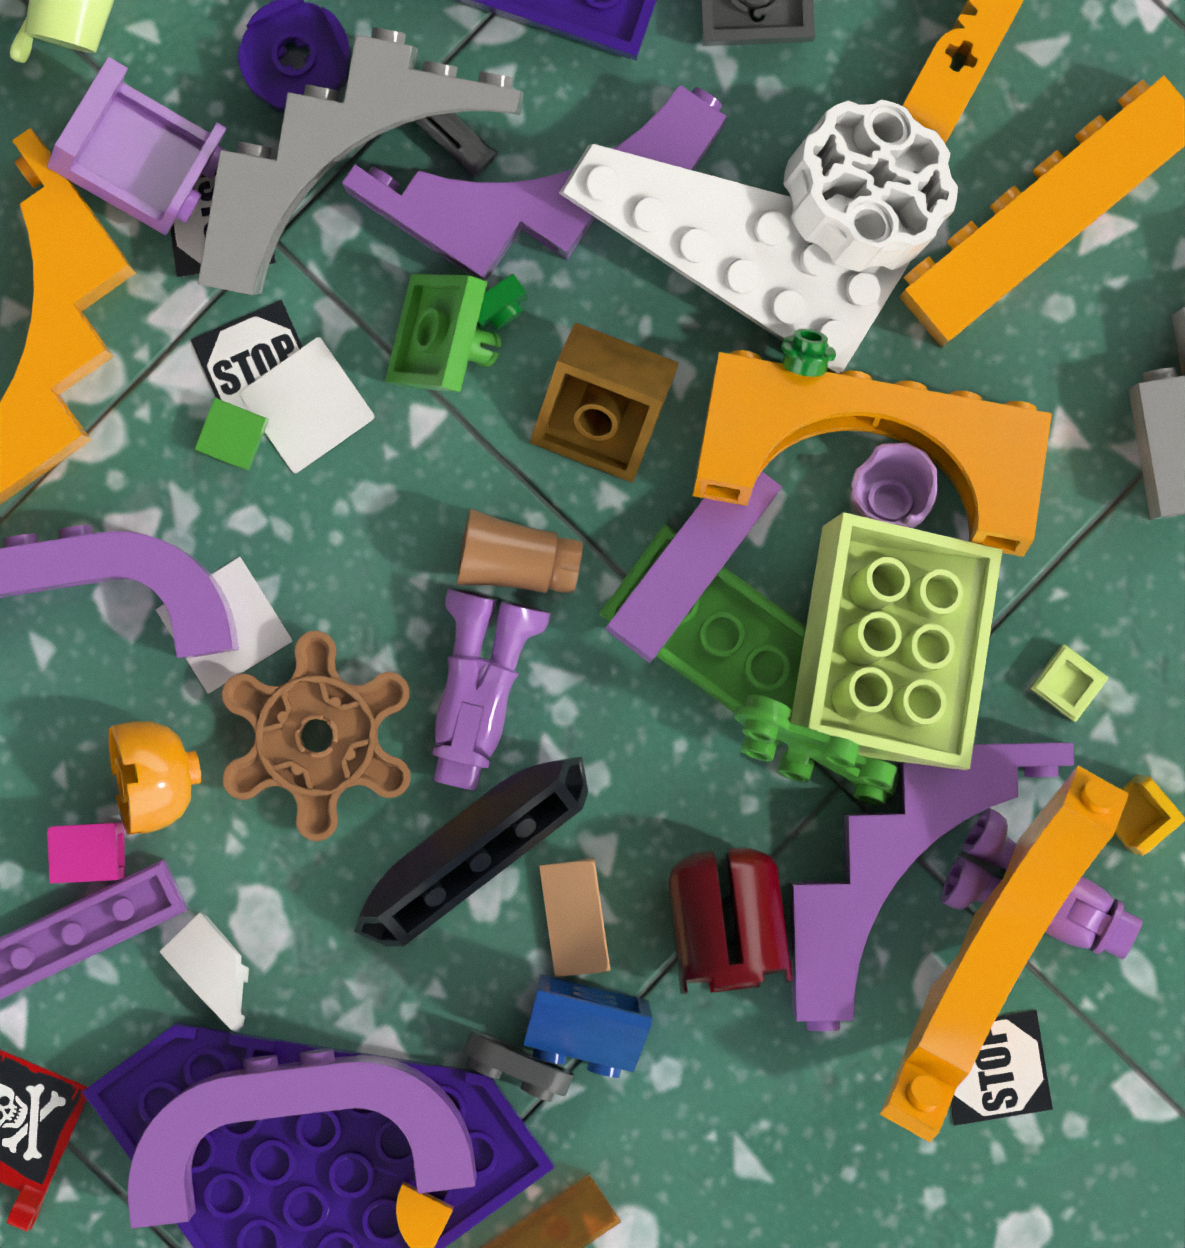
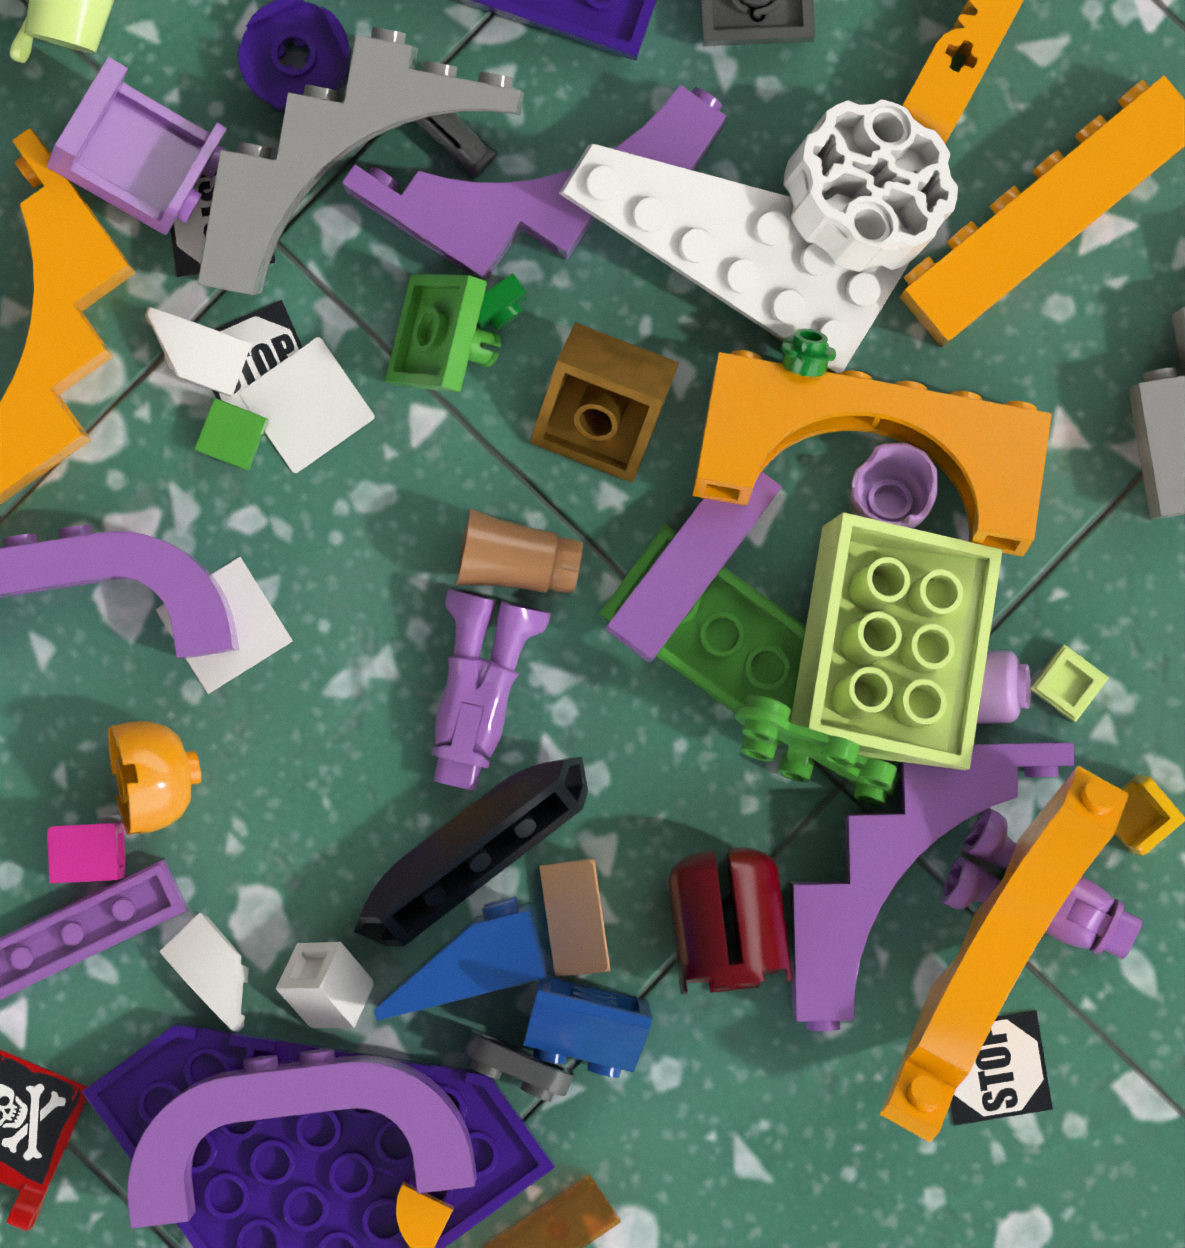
(199, 351): none -> white slope
(278, 747): medium nougat plate -> none
(325, 985): none -> white panel
(481, 958): none -> blue slope
(1004, 688): none -> lavender head

